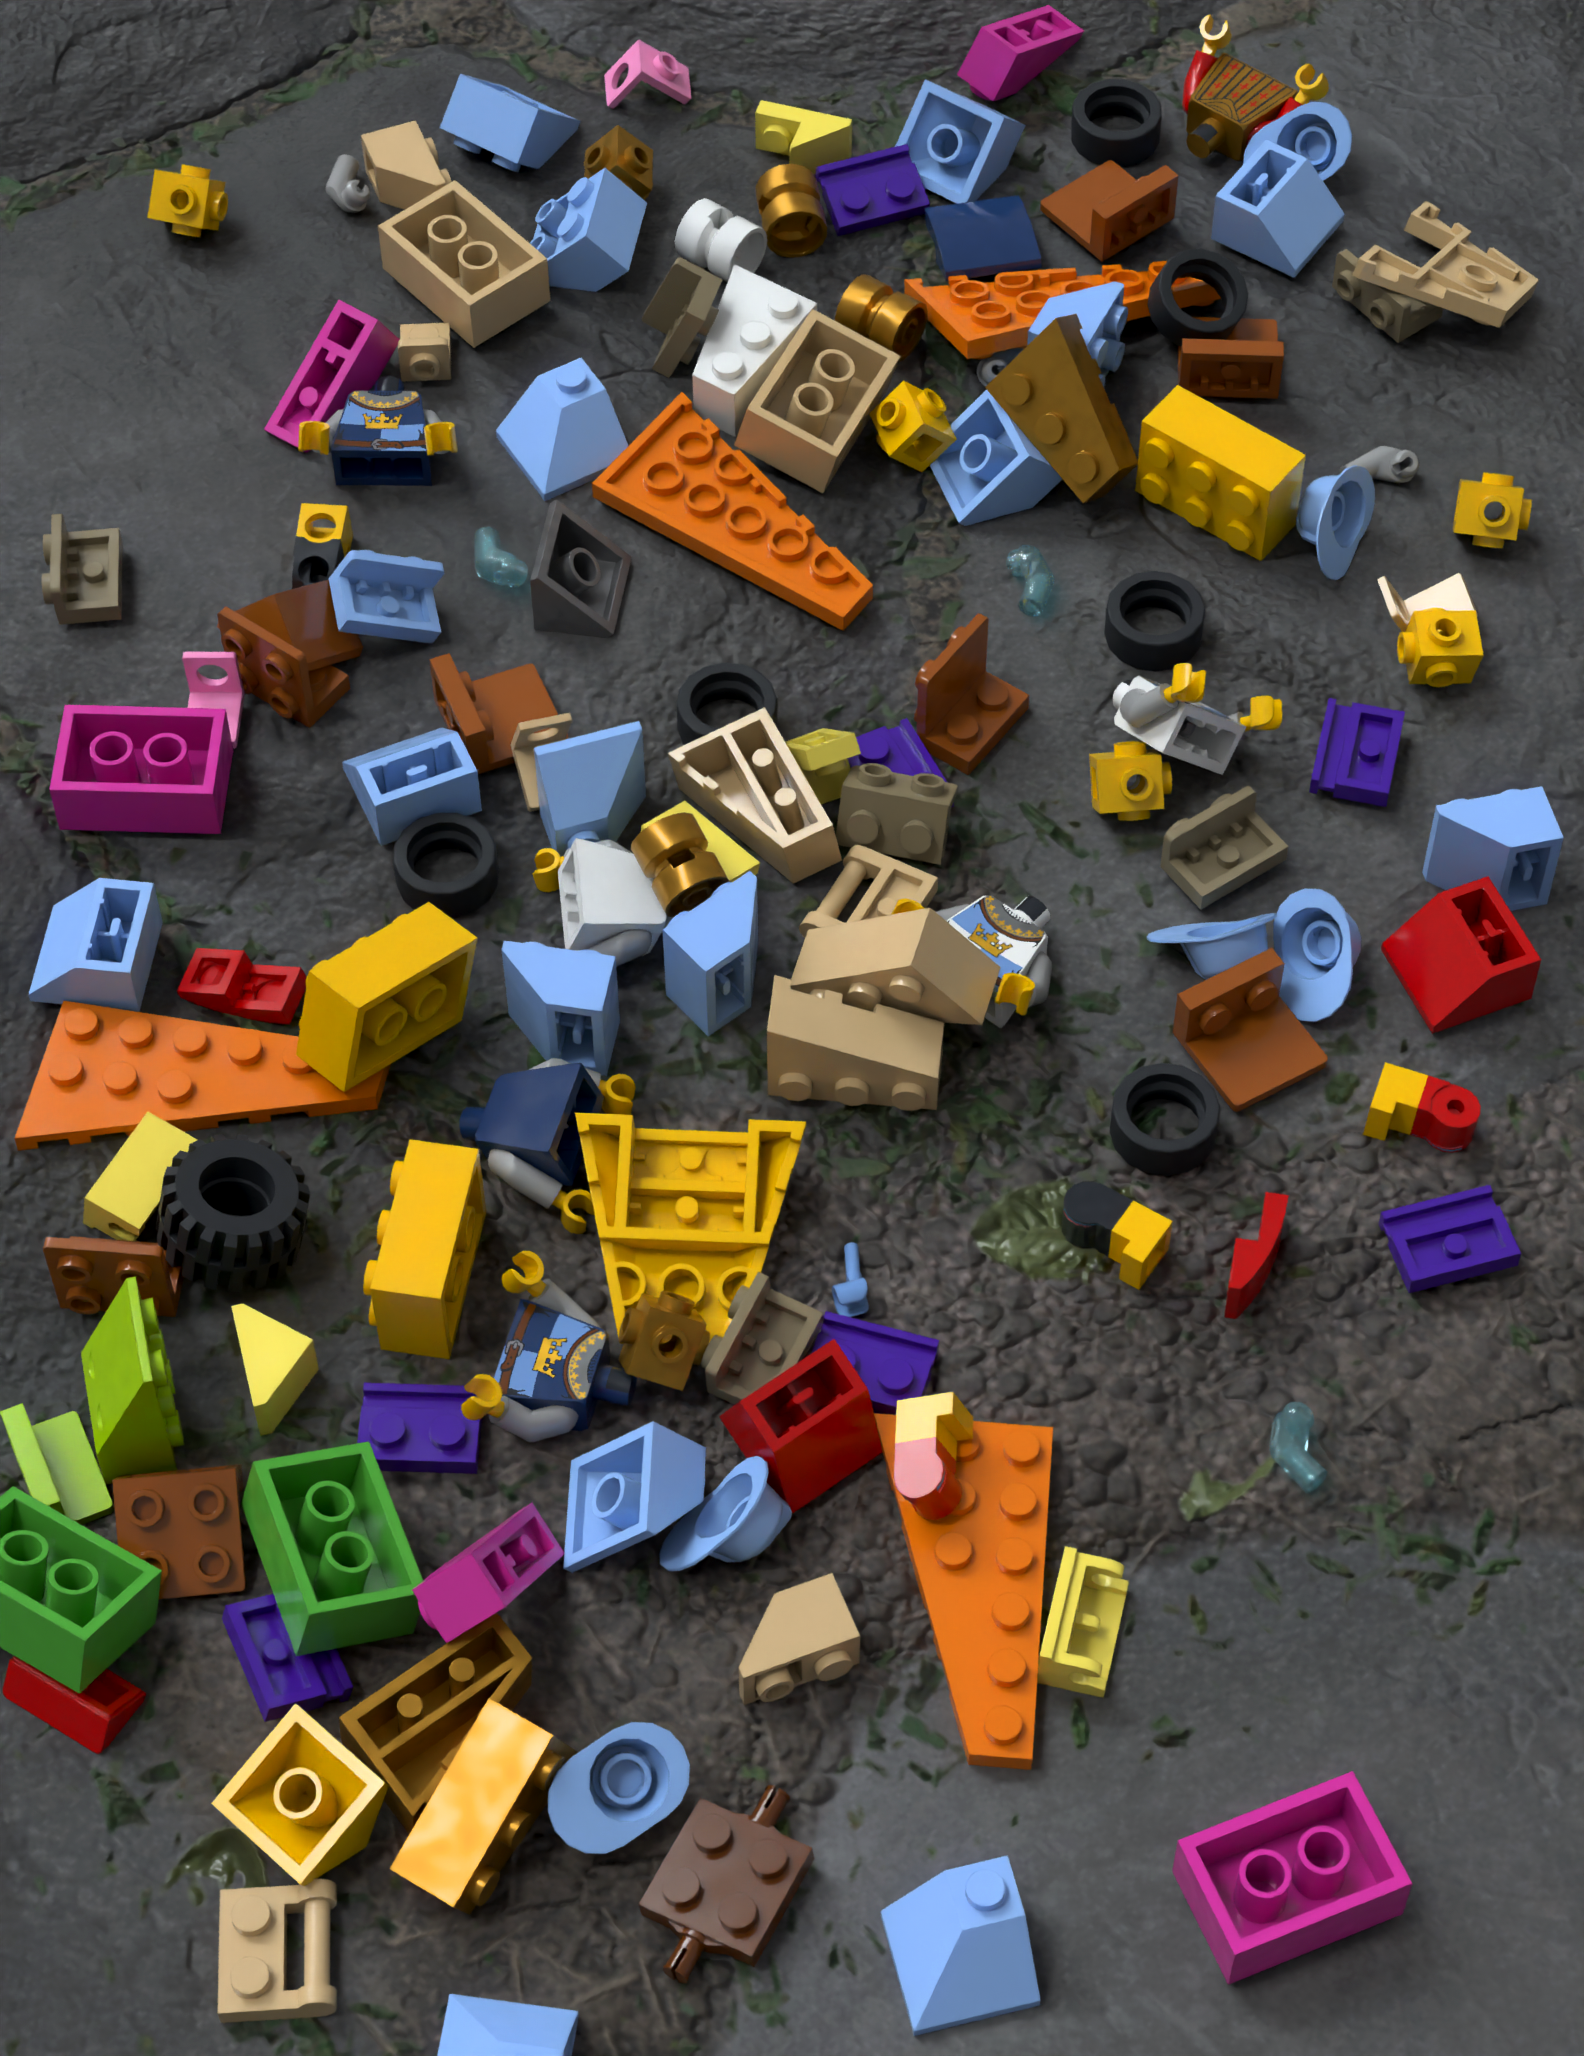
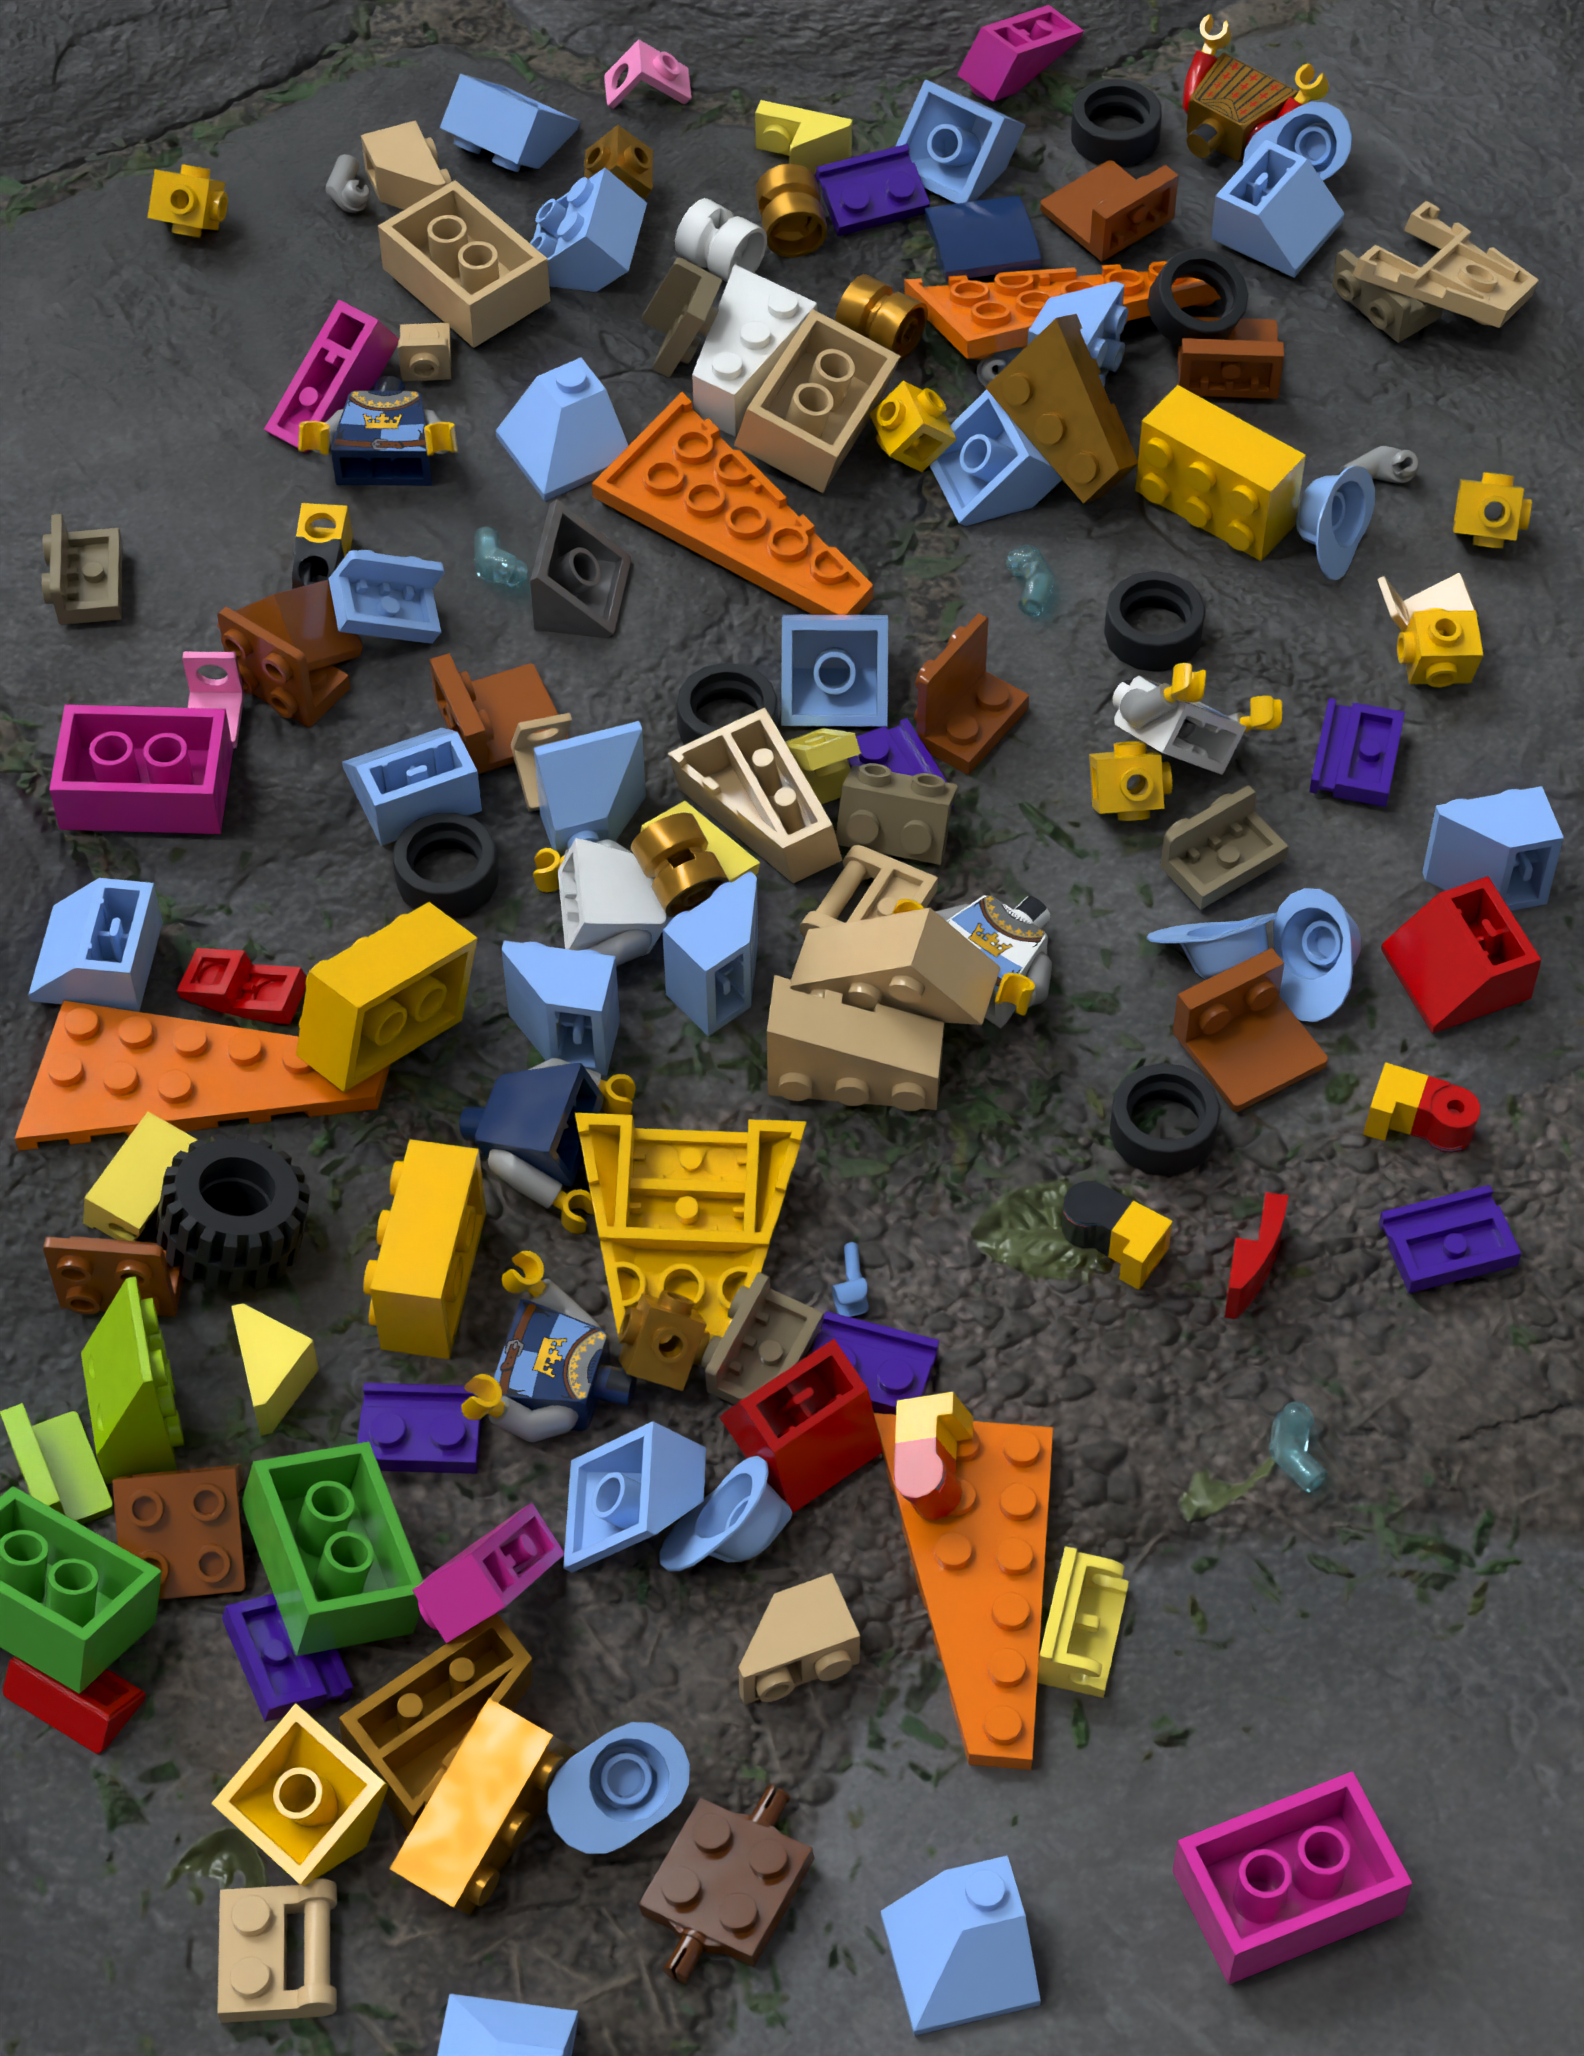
(834, 670): none -> light blue slope

